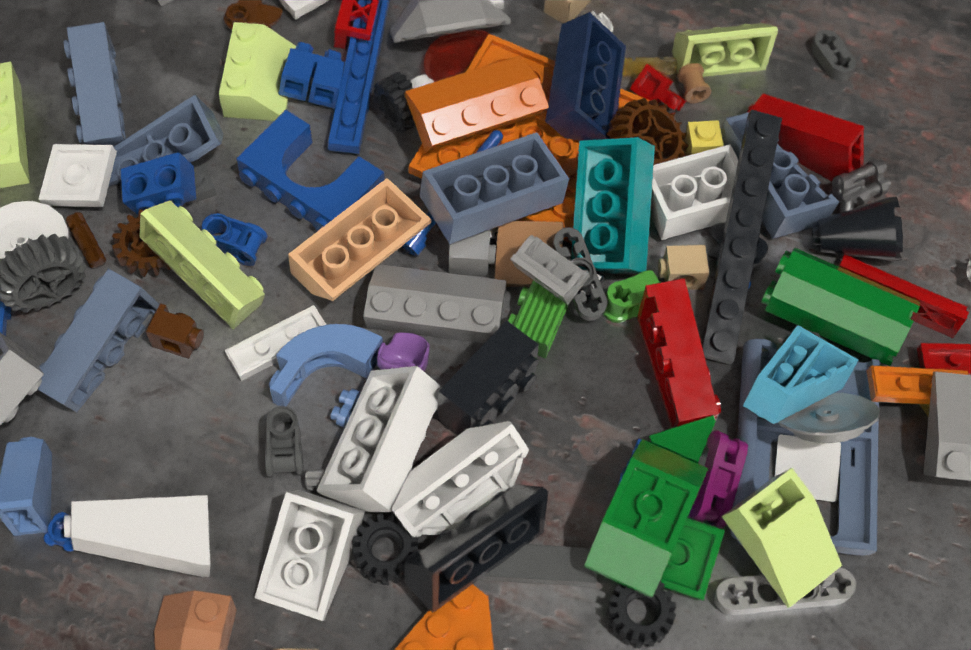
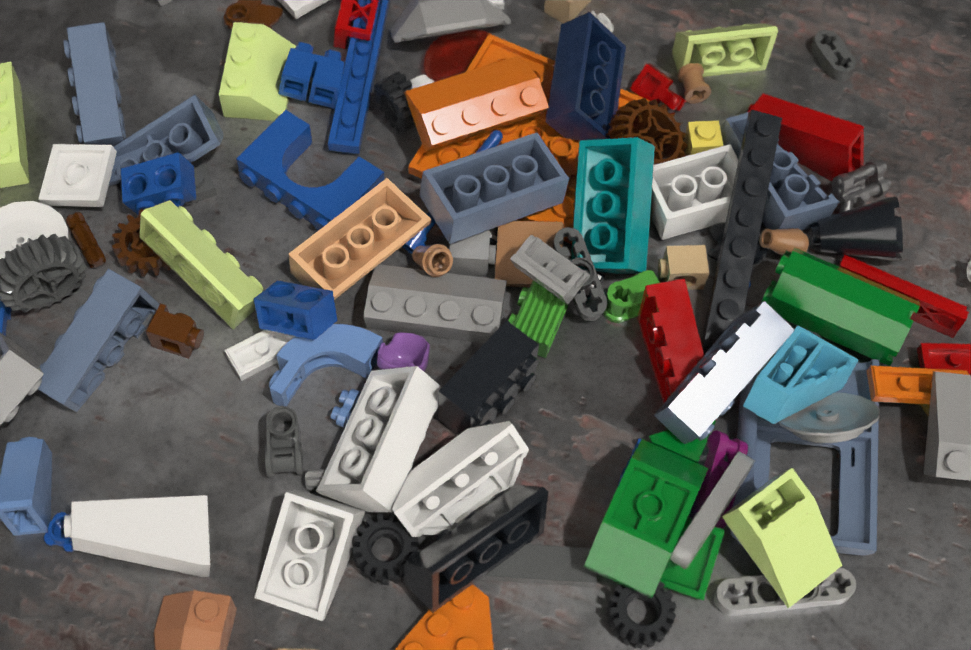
(238, 237): blue piece -> none
(295, 309): none -> blue brick
(433, 259): none -> medium nougat cone
(667, 65): clear yellow axle -> none
(712, 510): none -> light grey beam
(723, 373): none -> wedge
(784, 239): none -> medium nougat cone
(814, 464): white sticker -> none

